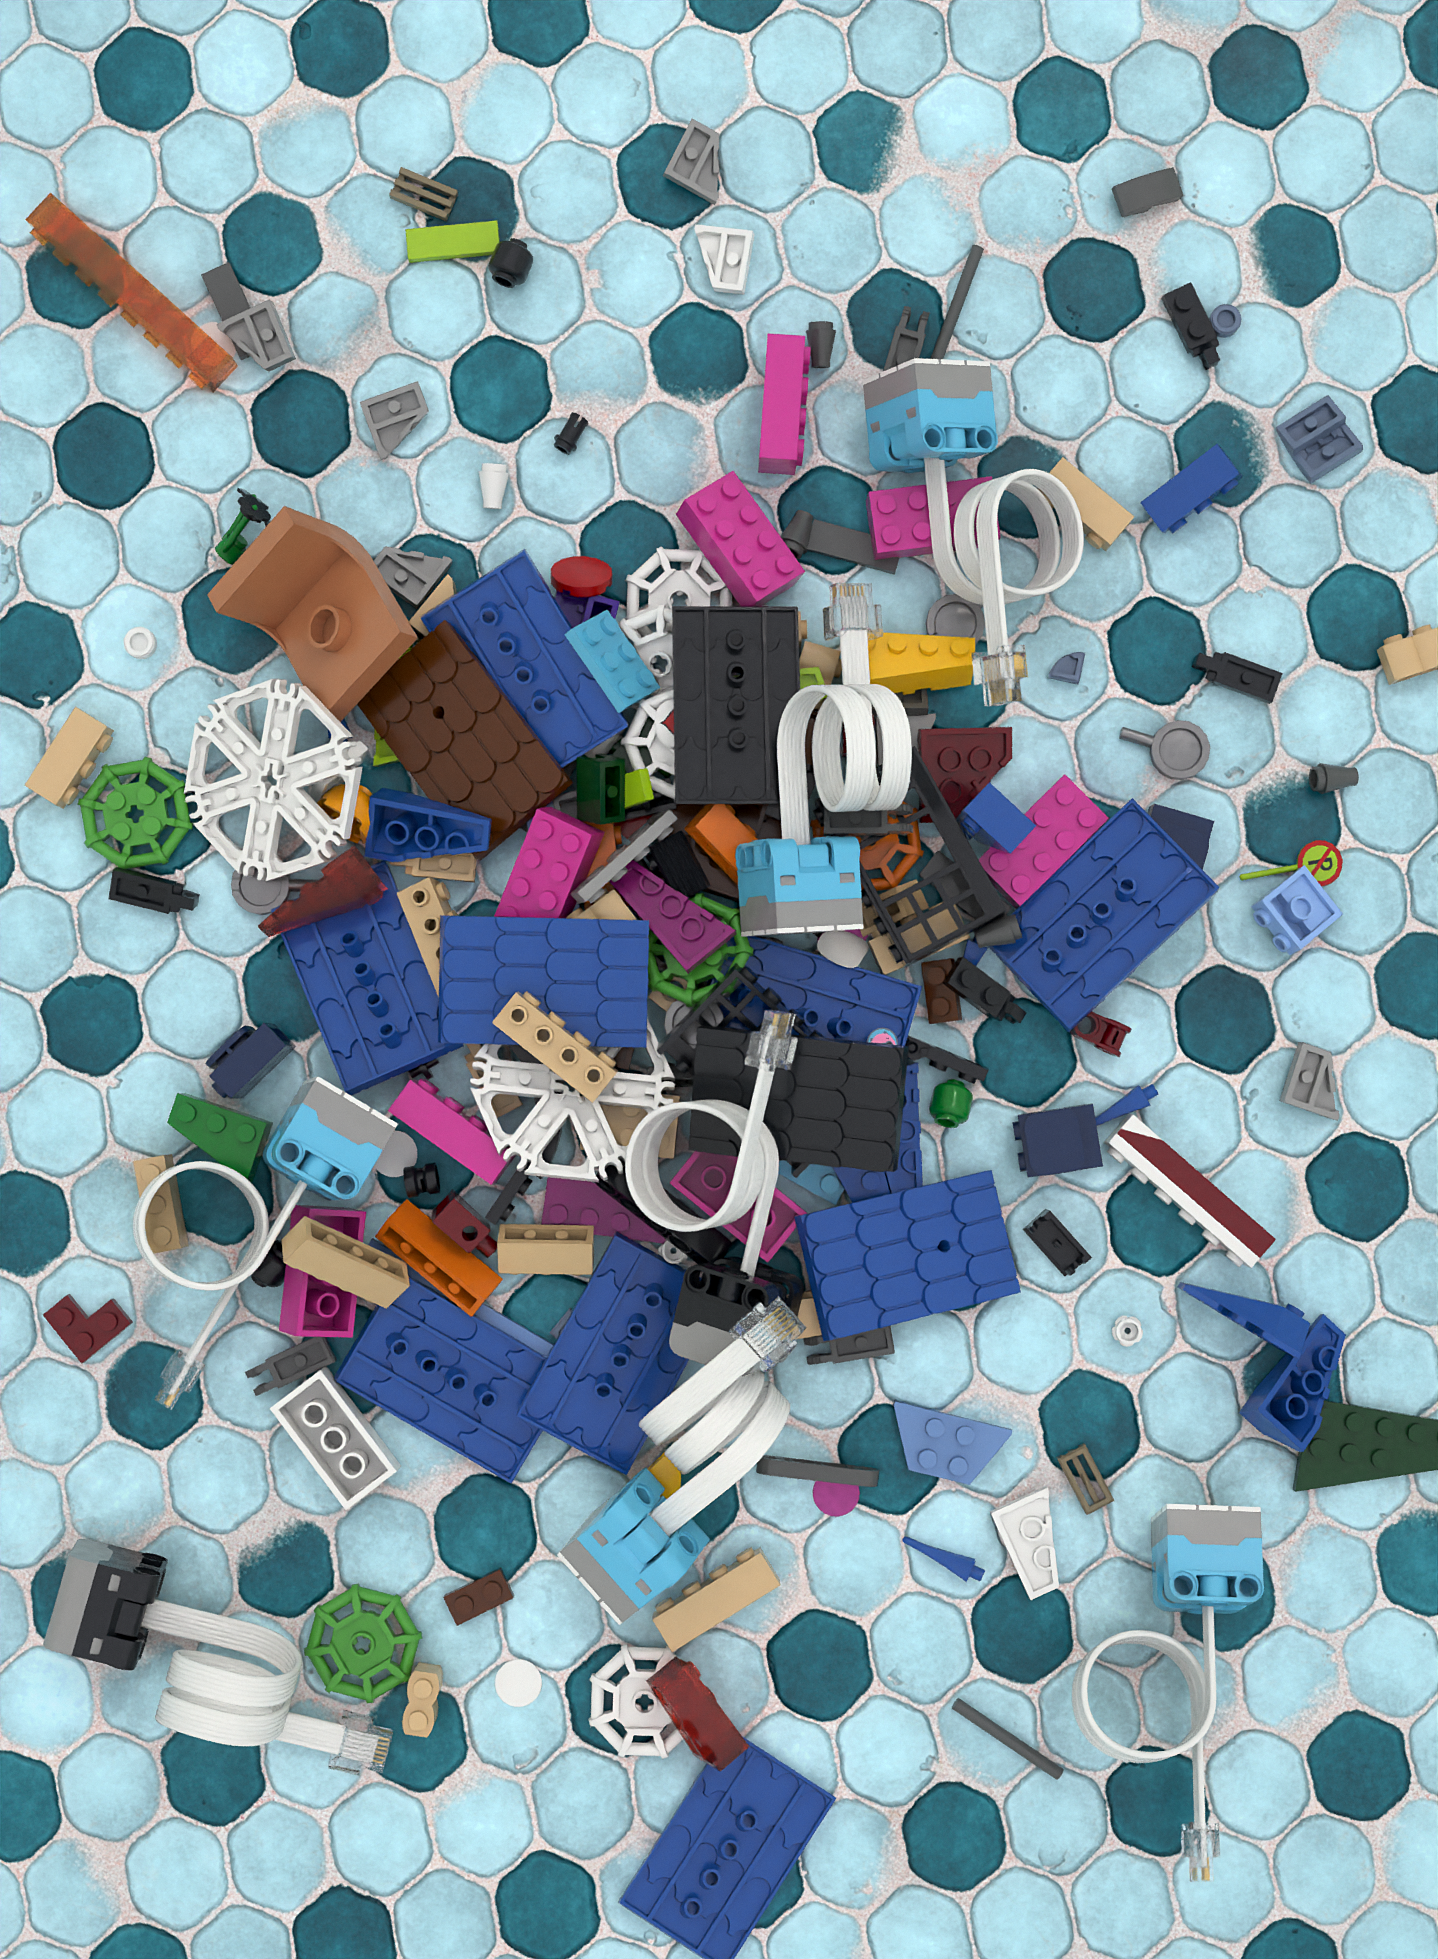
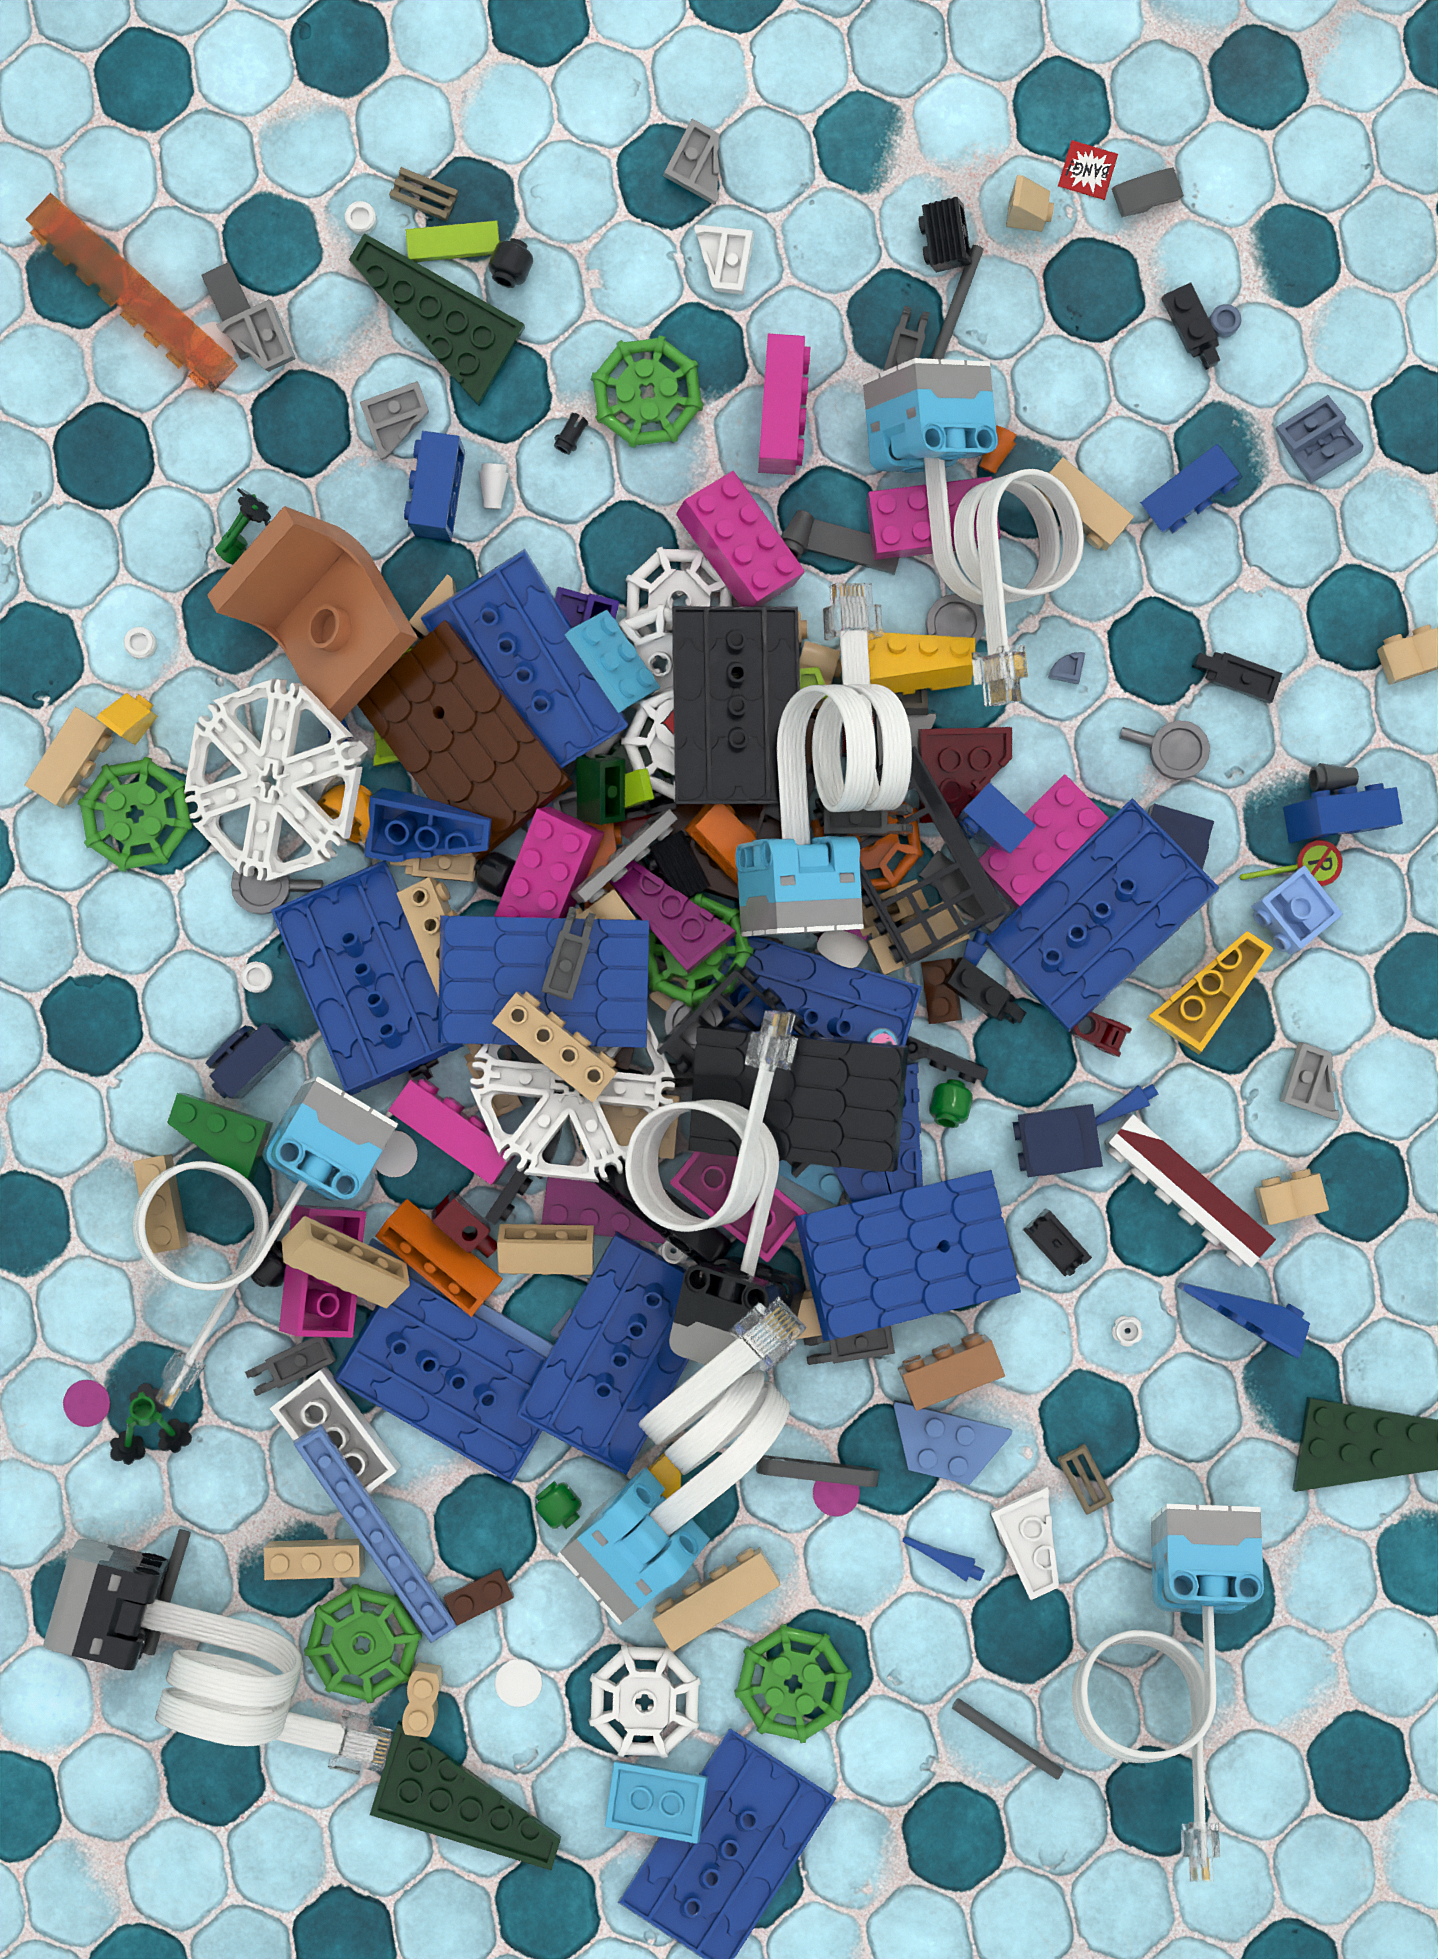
(83, 1333): dark red plate -> none
(86, 1403): none -> flat silver sticker
(129, 717): none -> yellow slope
(144, 1412): none -> black plant
(150, 892): black hinge -> none
(169, 1584): none -> dark grey bar
(257, 977): none -> white tile
(314, 1559): none -> tan brick
(346, 886): clear red wedge -> none
(360, 218): none -> white tile
(375, 1533): none -> medium blue tile
(411, 573): light grey wing -> none
(414, 1180): black wheel -> none
(435, 485): none -> blue brick
(442, 1797): none -> dark green wing
(454, 325): none -> dark green wing
(494, 872): none -> black head
(558, 1505): none -> green head
(568, 958): none -> dark grey hinge
(581, 576): red tile -> none
(641, 374): none -> bright green plate
(656, 1801): none -> medium azure plate
(697, 1714): clear red wedge -> none
(804, 1698): none -> bright green plate
(821, 340): dark grey cone -> none
(945, 234): none -> black brick
(950, 1370): none -> medium nougat brick
(992, 460): none -> orange cone
(999, 932): dark grey cone -> none
(1029, 205): none -> tan slope
(1088, 170): none -> sticker
(1206, 1000): none -> yellow wedge
(1291, 1198): none -> tan brick
(1293, 1393): blue wedge -> none
(1343, 813): none -> blue wedge

